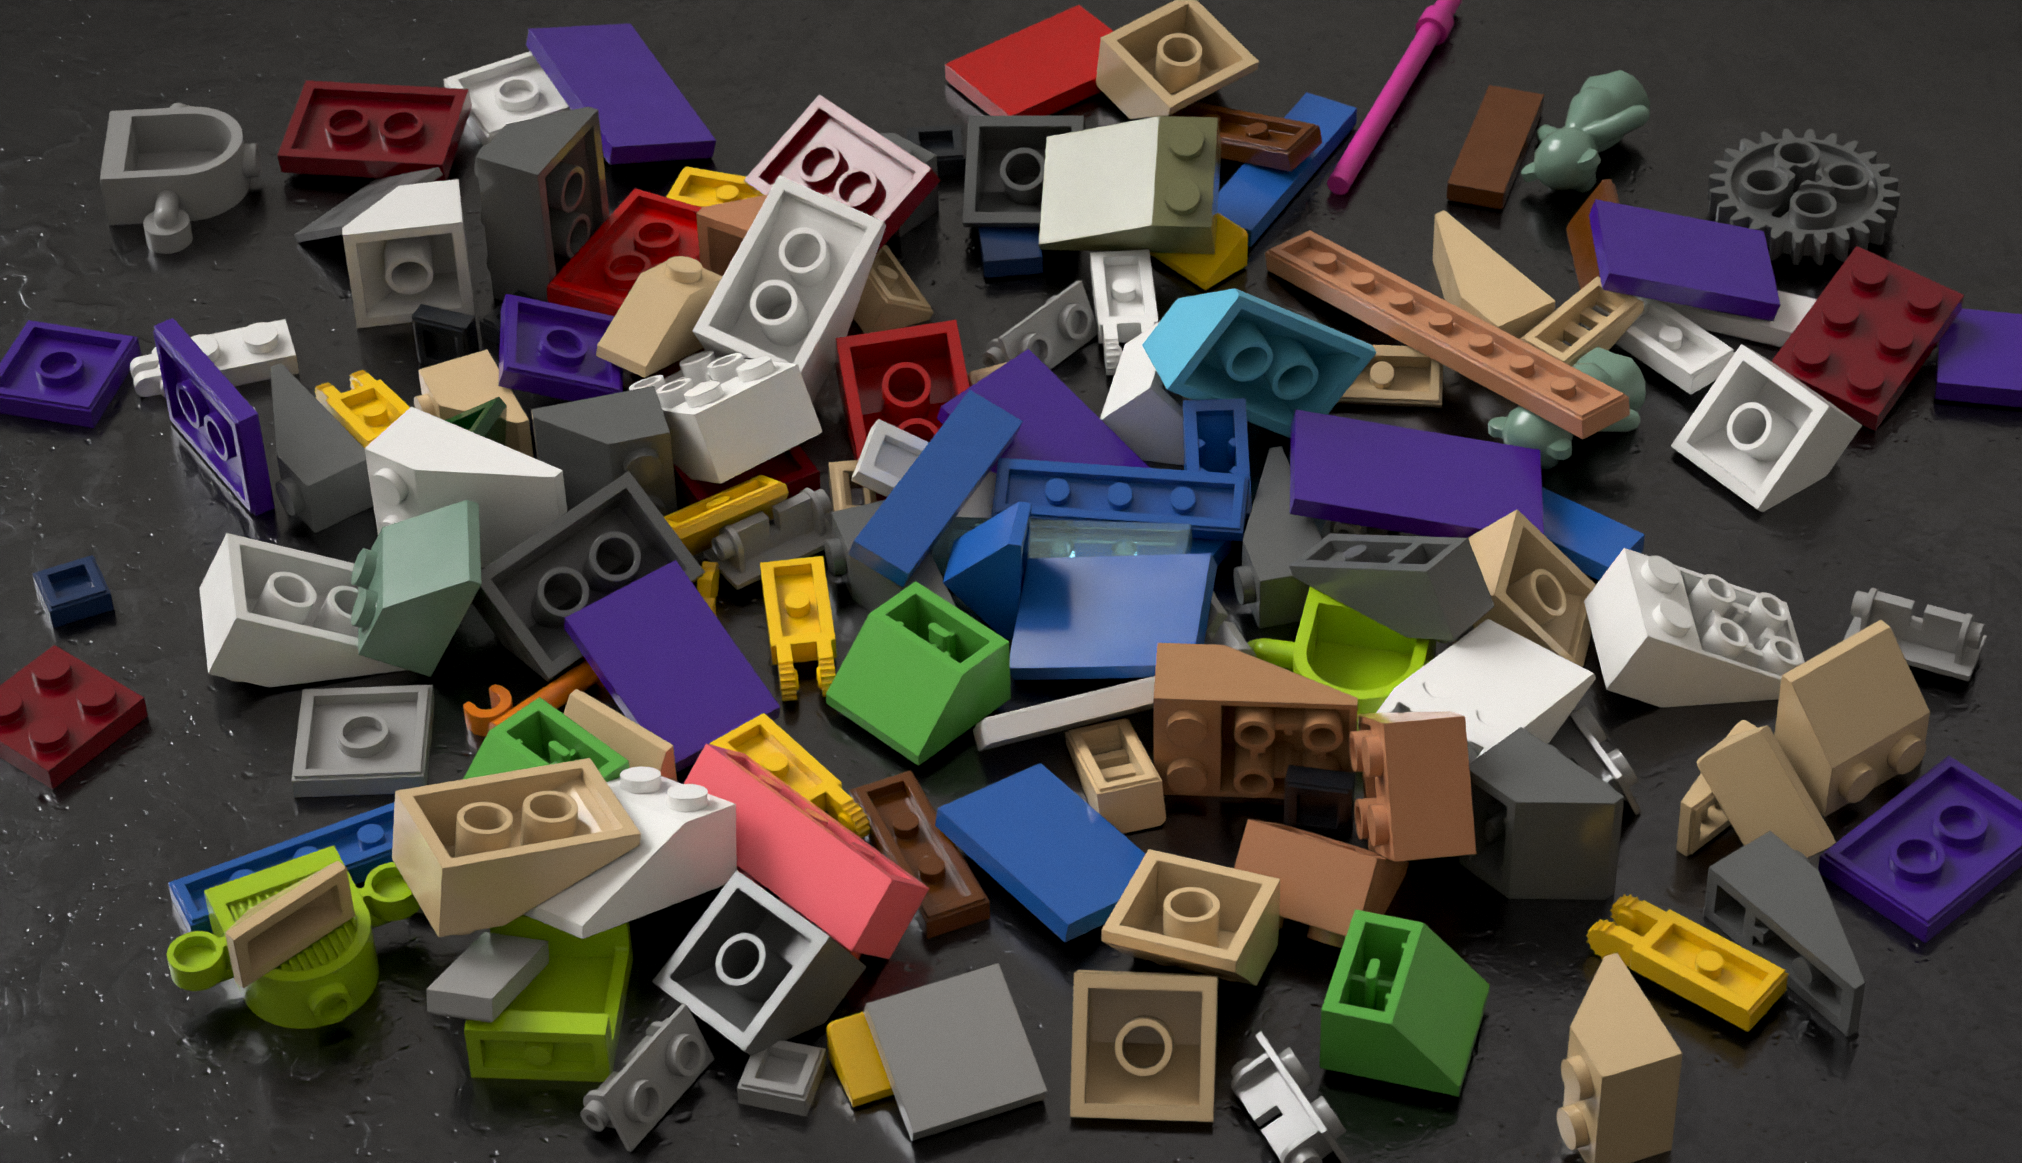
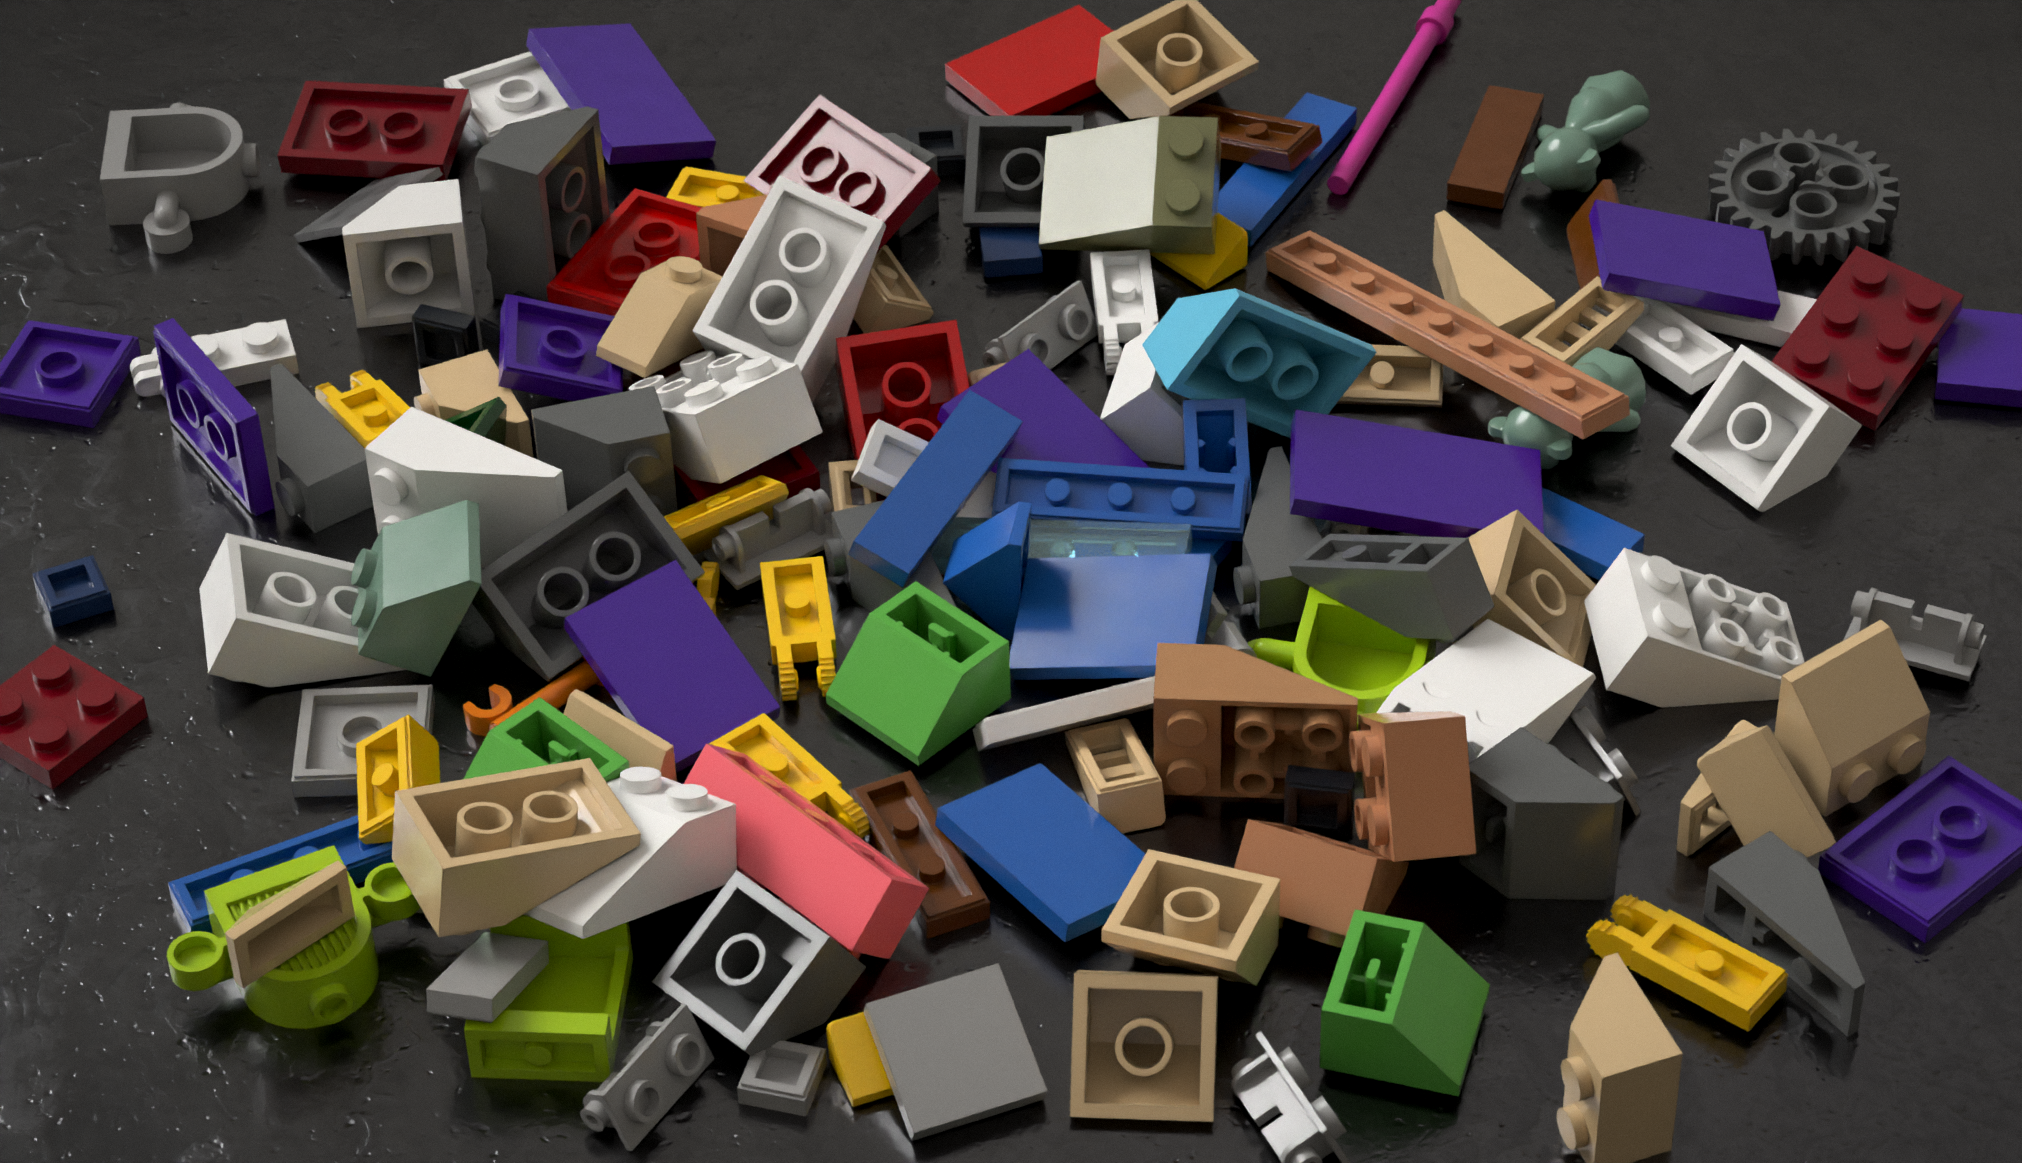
(390, 761): none -> yellow slope

